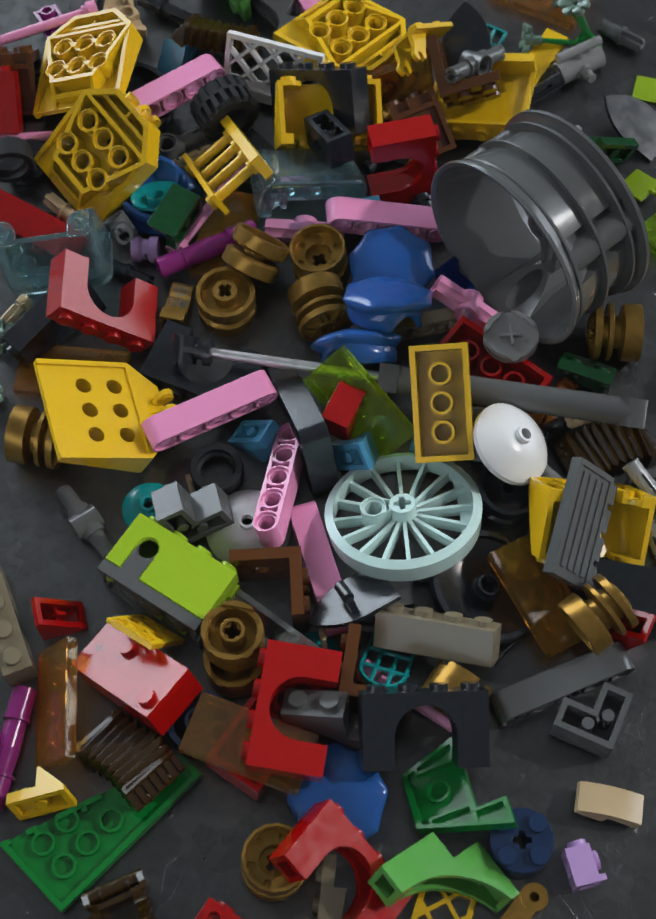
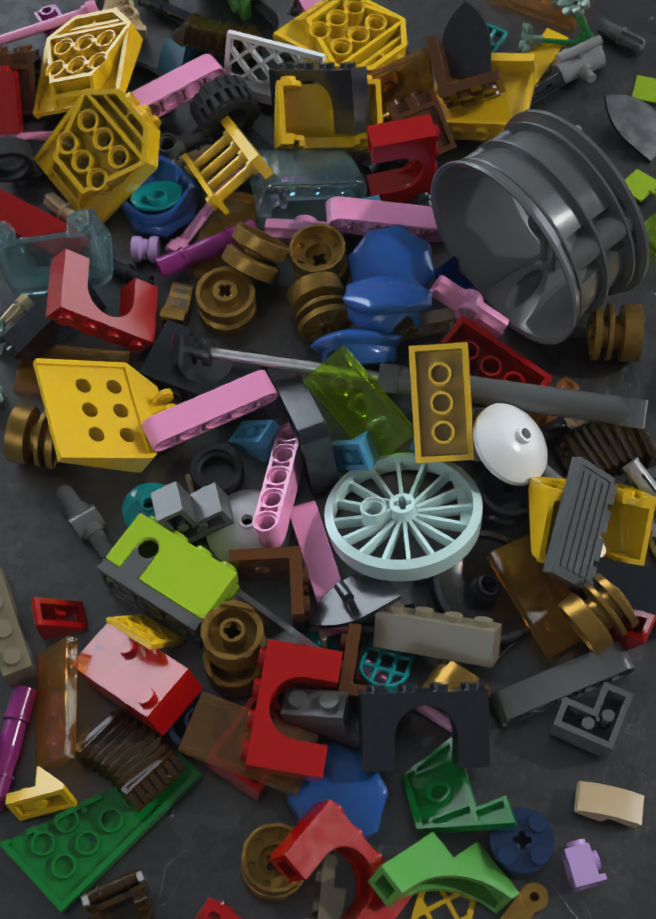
(121, 228): dark grey pin -> none
(176, 214): dark green panel -> none
(329, 139): black brick -> none
(343, 410): red slope -> none
(415, 44): yellow plate -> none
(474, 63): dark grey pin -> none
(510, 337): light grey tile -> none
(586, 372): dark green bracket -> none
(616, 148): dark green panel -> none

